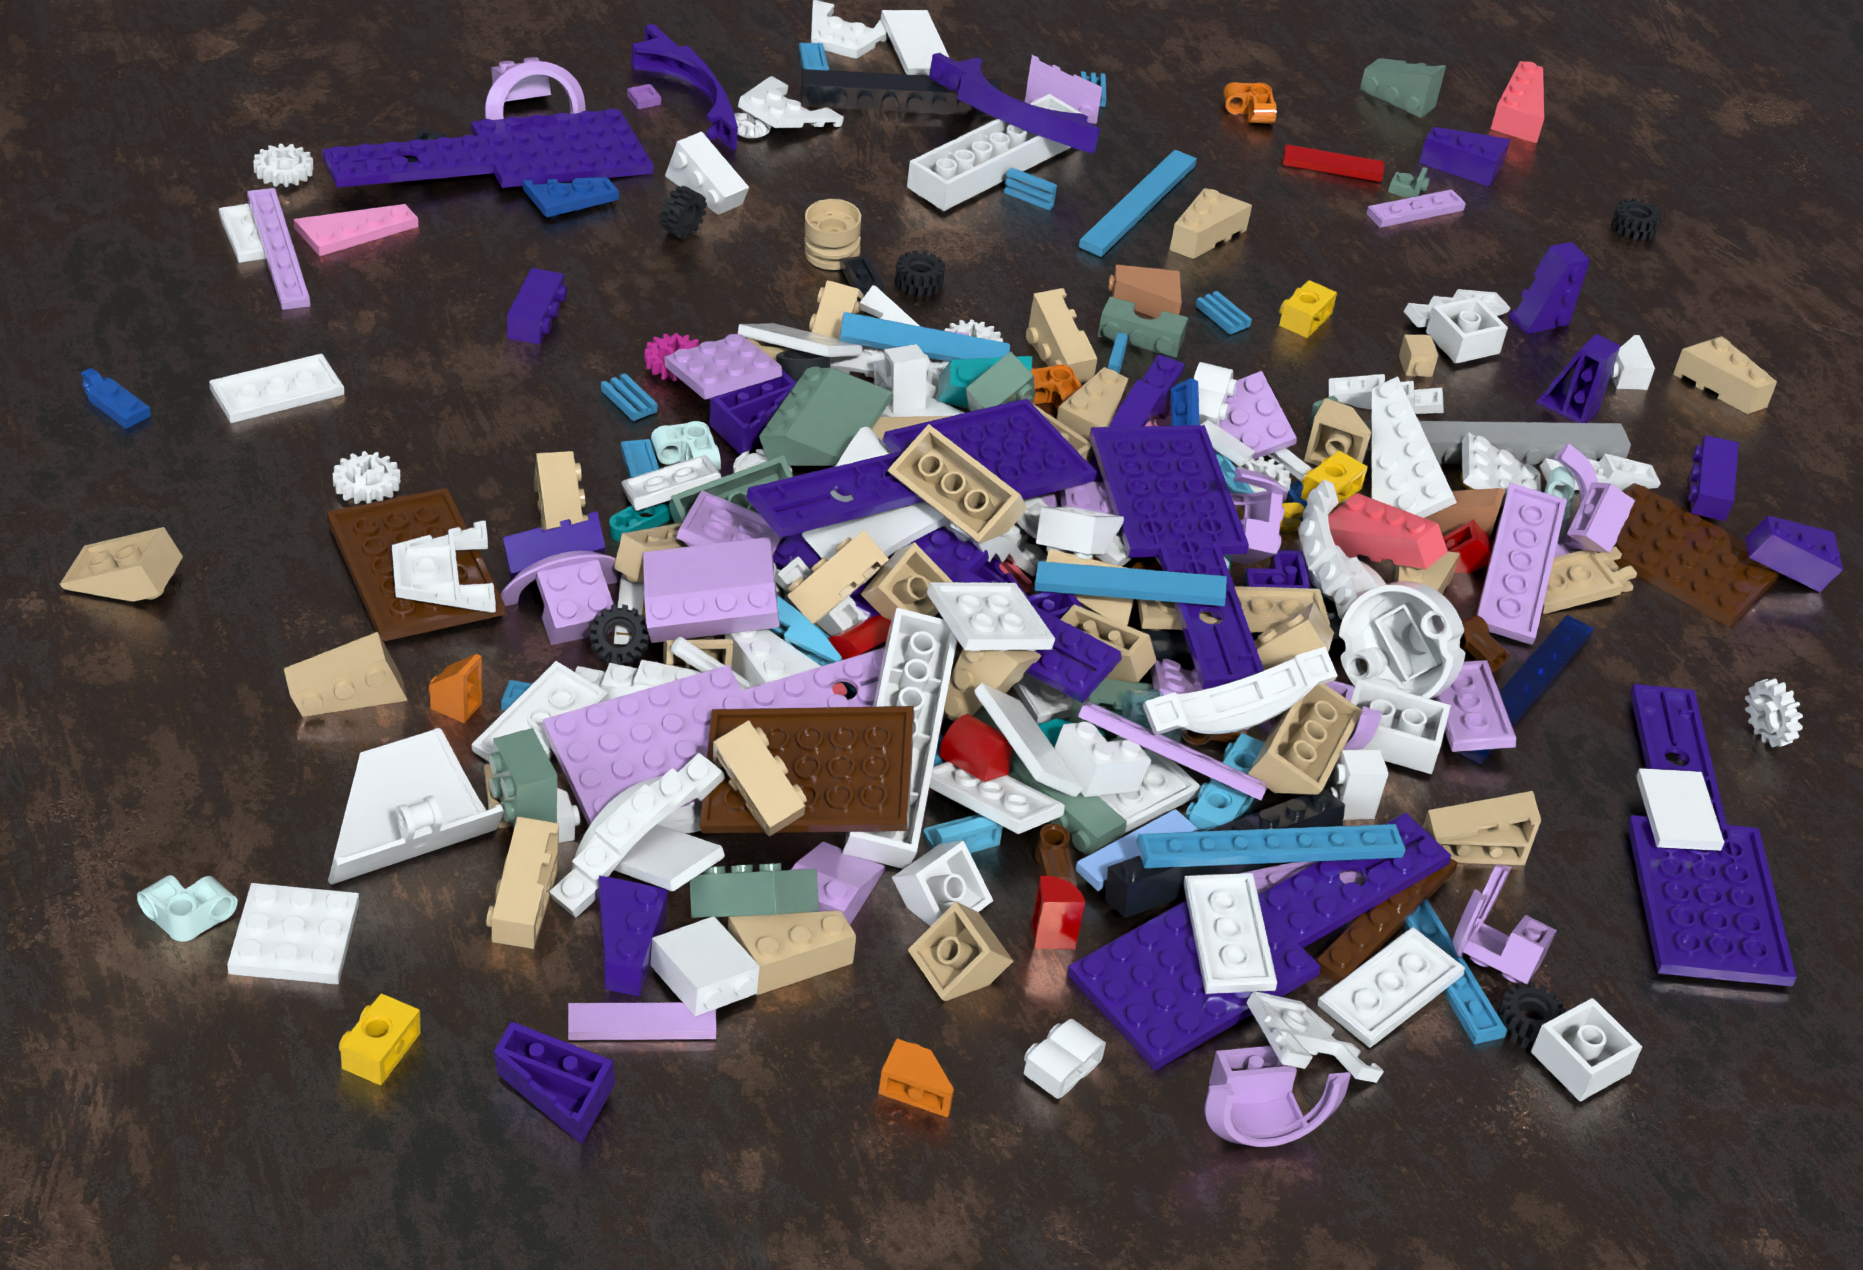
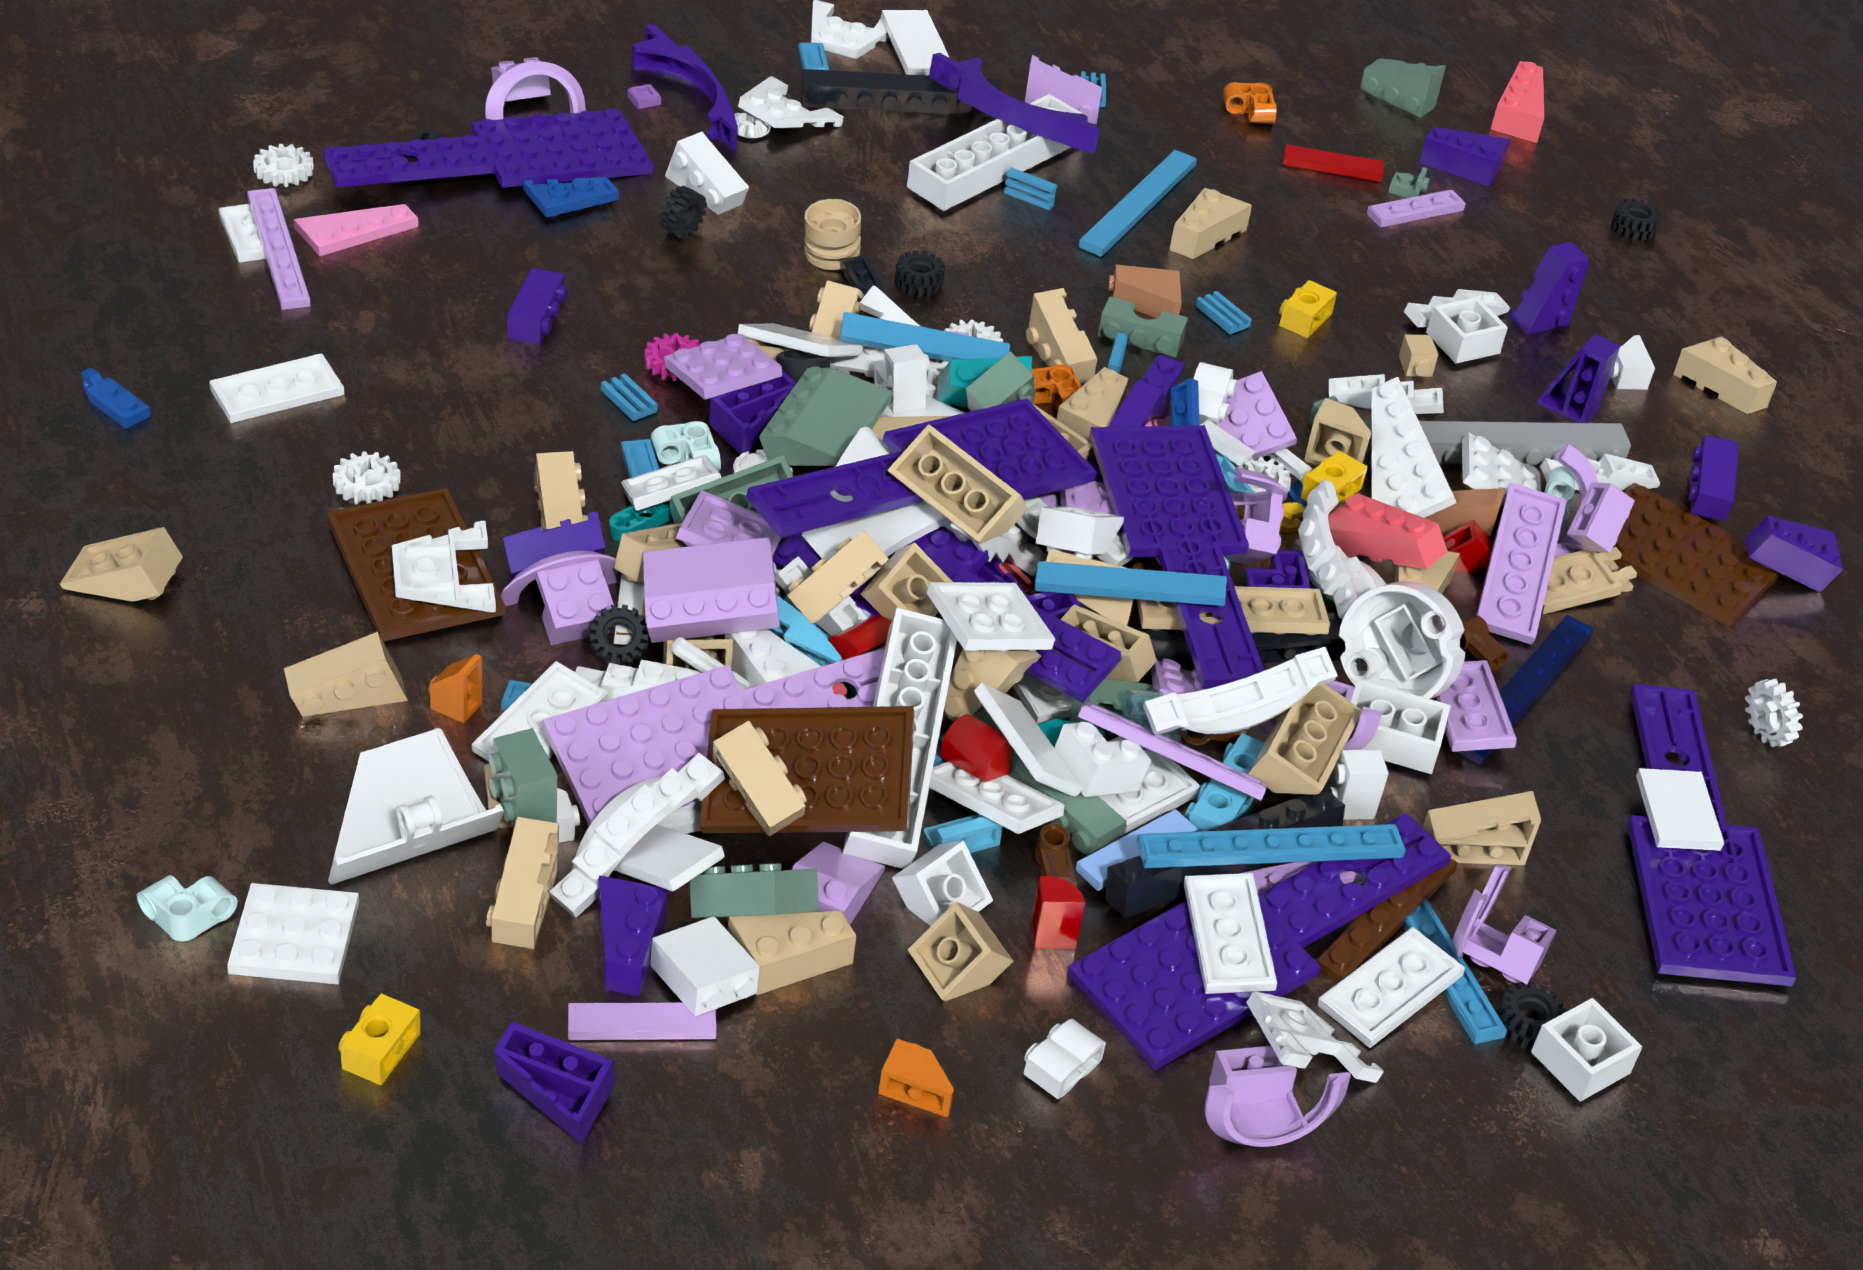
(1295, 636): tan wedge -> none

